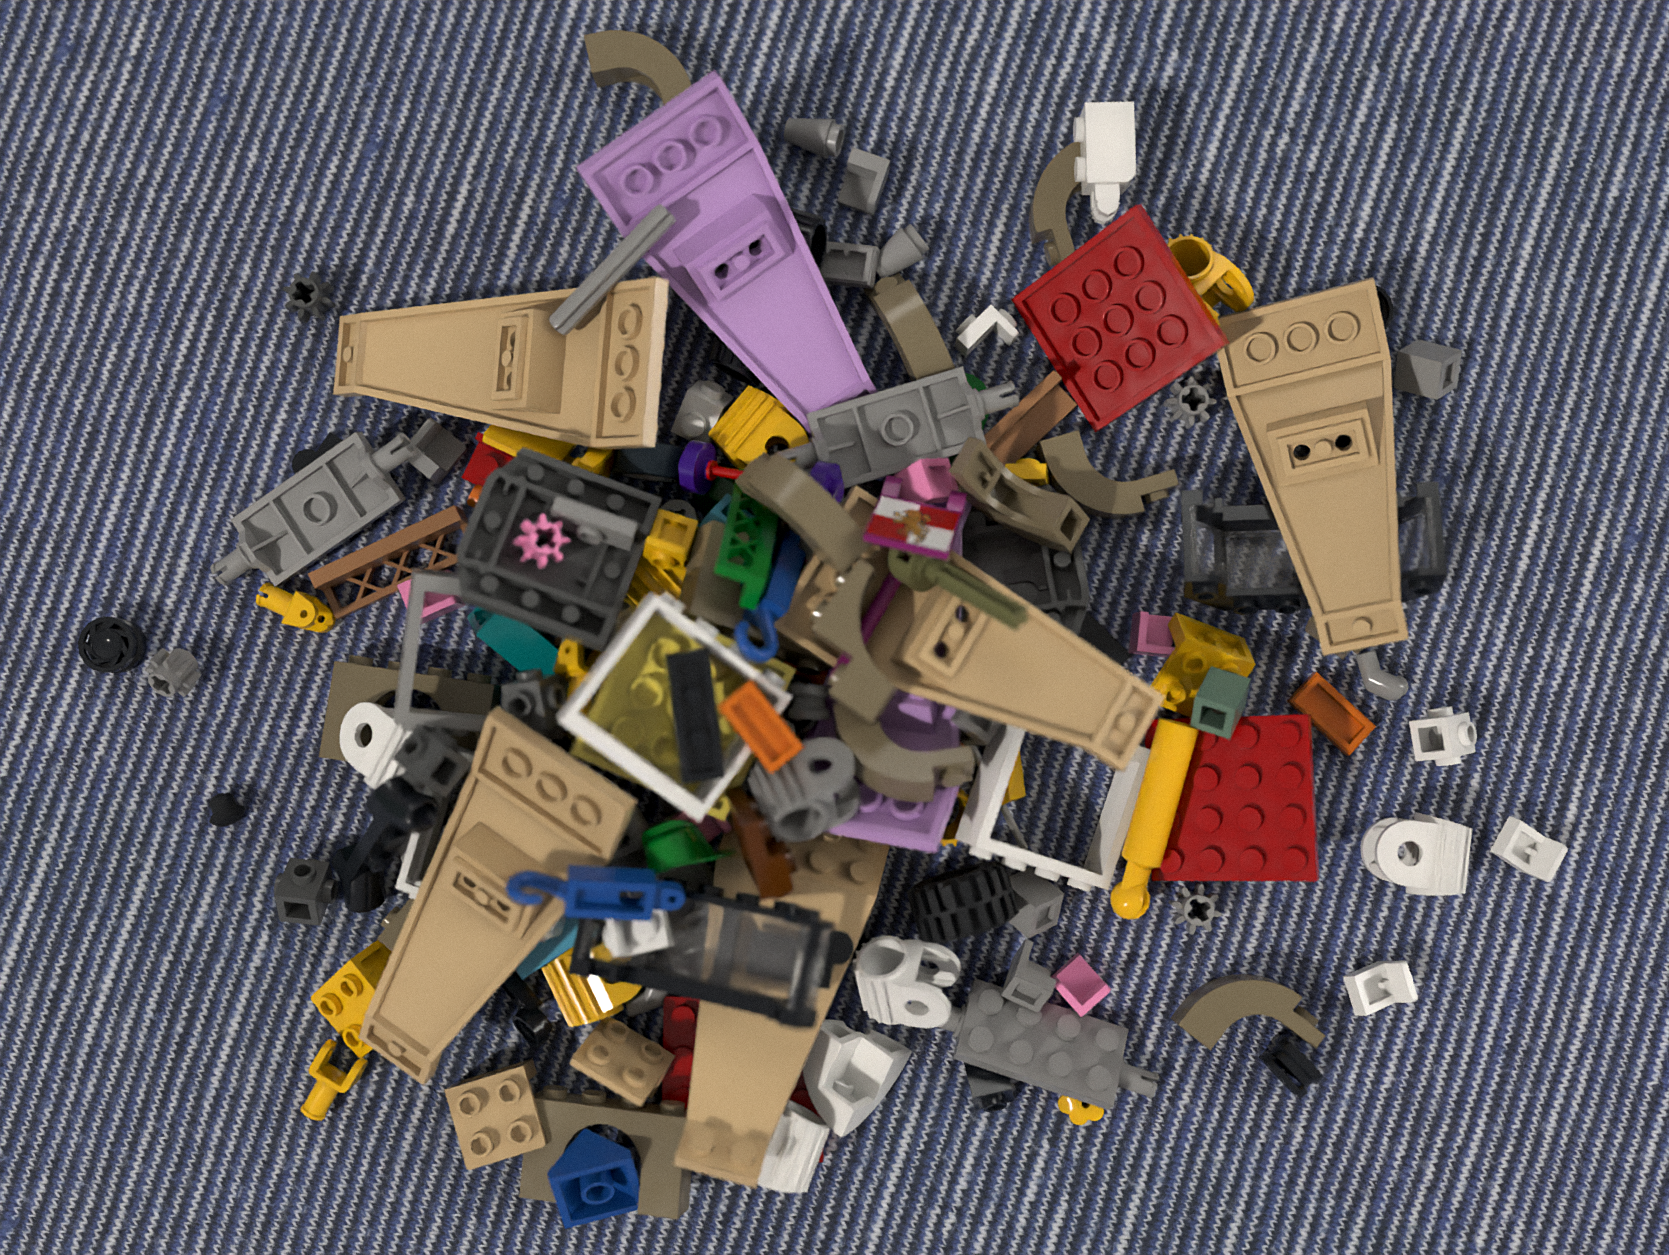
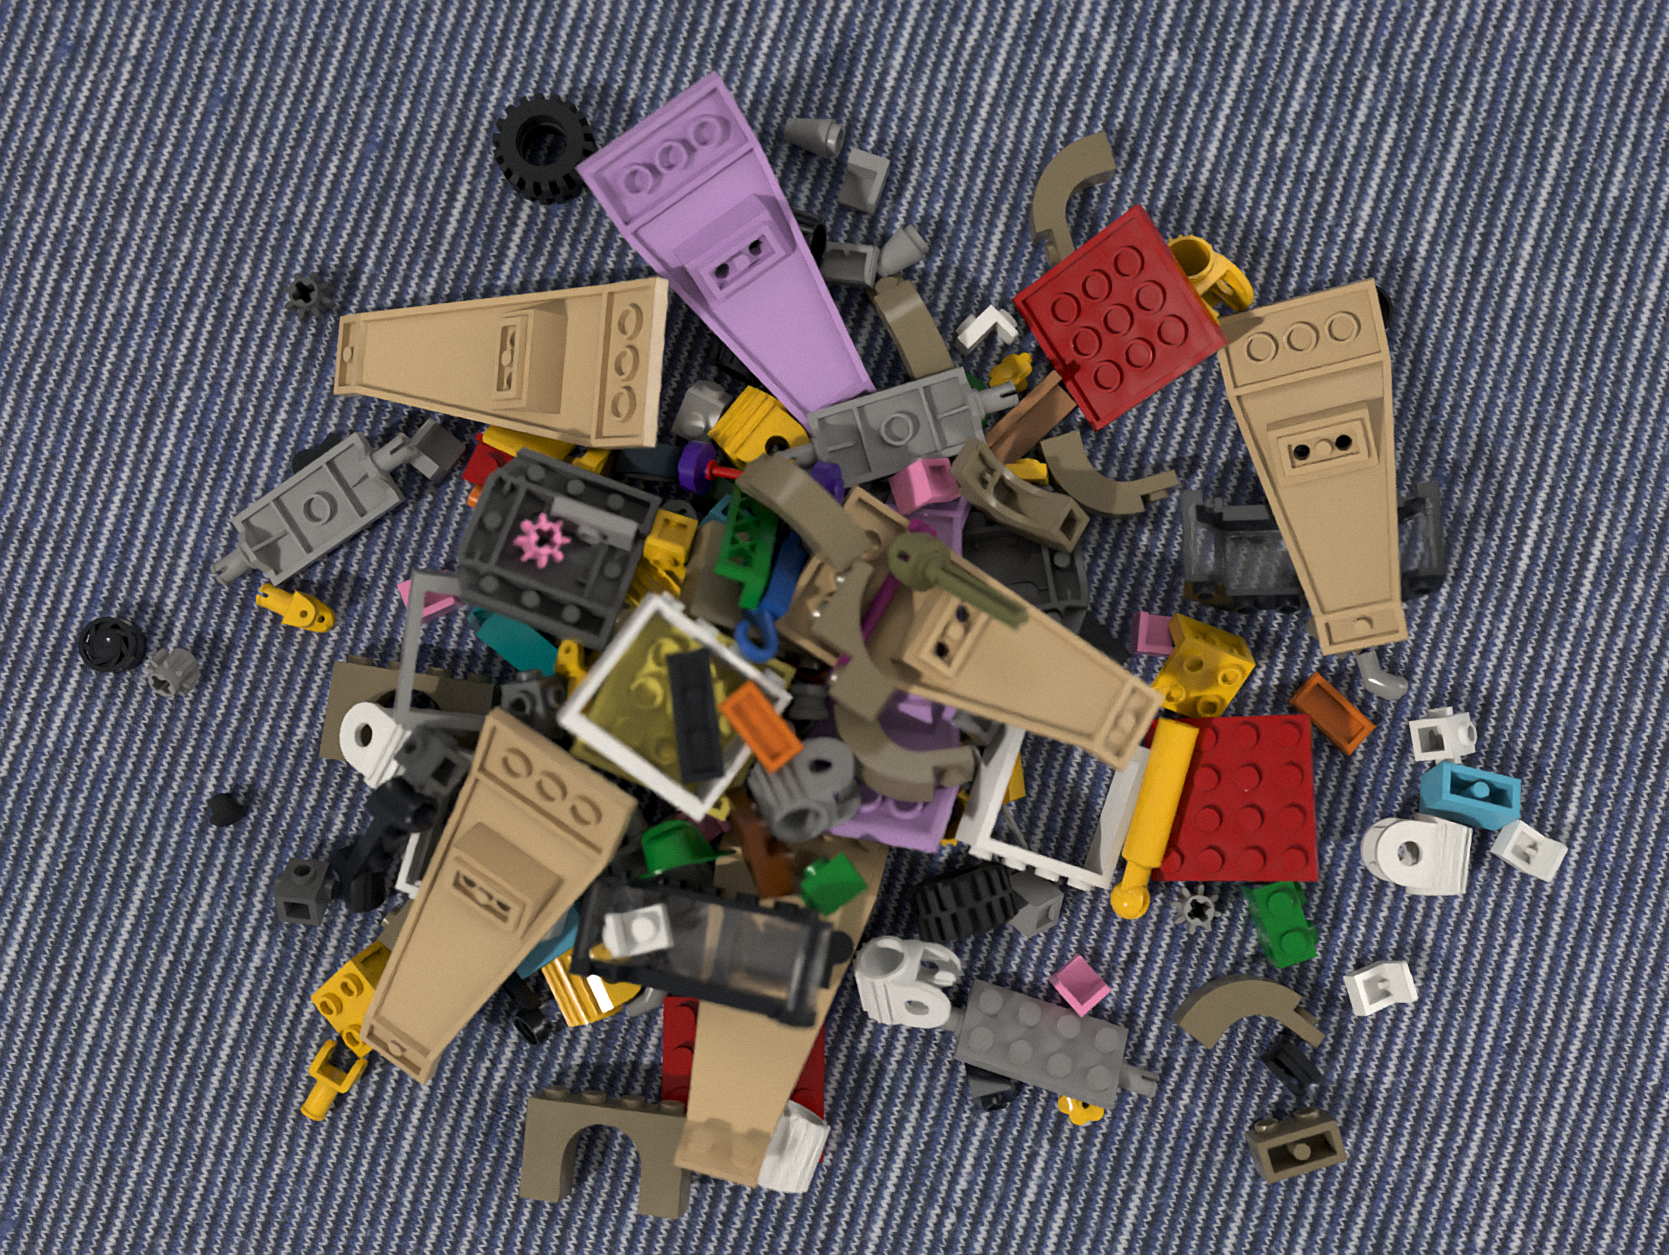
(382, 552): medium nougat fence -> none
(496, 1114): tan bracket -> none
(528, 123): none -> black tyre
(594, 1180): blue slope -> none
(596, 890): blue piece -> none
(612, 269): light grey axle -> none
(623, 1060): tan bracket -> none
(635, 58): dark tan arch -> none
(831, 884): none -> green brick
(851, 1073): white brick -> none
(913, 524): flag -> none
(1013, 369): none -> yellow plant
(1027, 981): light grey panel -> none
(1106, 153): white hinge -> none
(1198, 394): light grey gear -> none
(1220, 702): sand green brick -> none
(1281, 921): none -> green brick
(1295, 1144): none -> dark tan brick
(1427, 369): light grey panel -> none
(1470, 796): none -> medium azure brick

